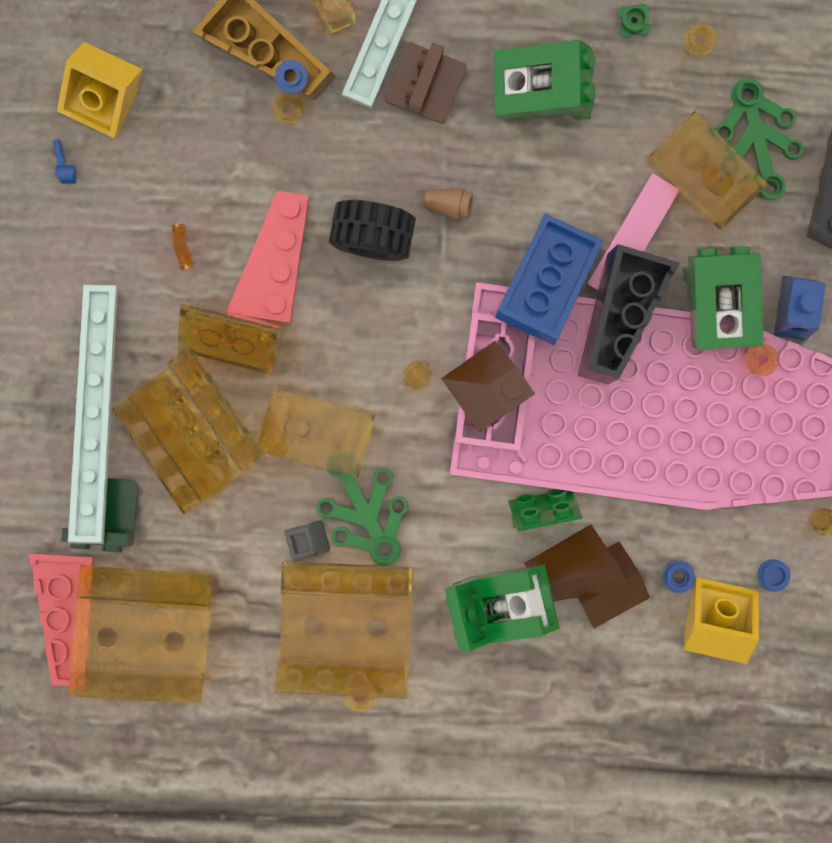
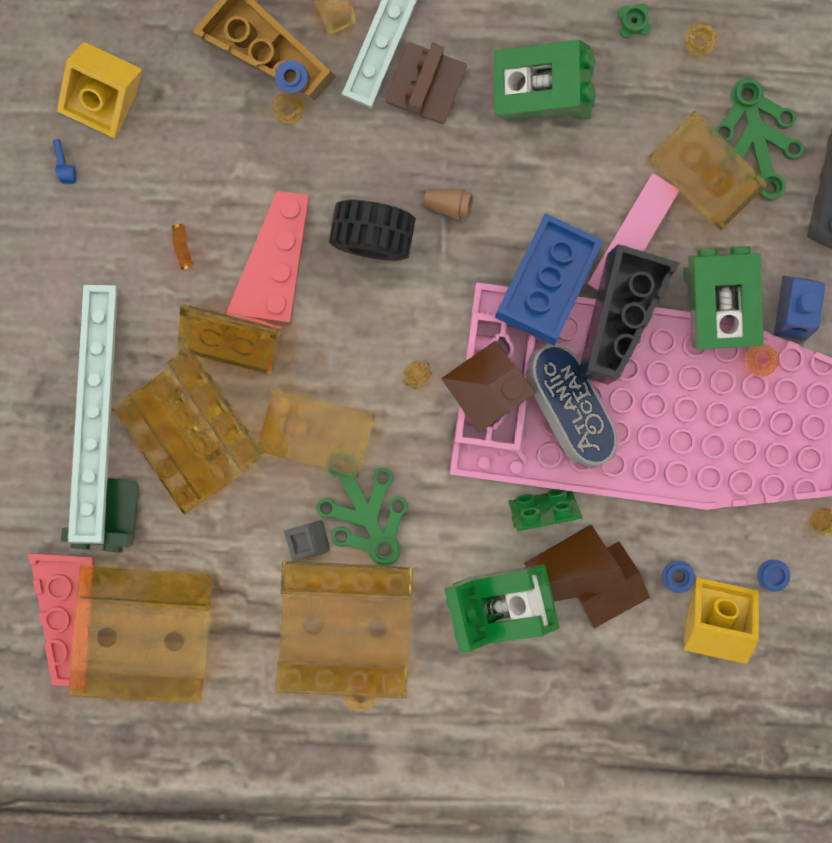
(571, 406): none -> tile

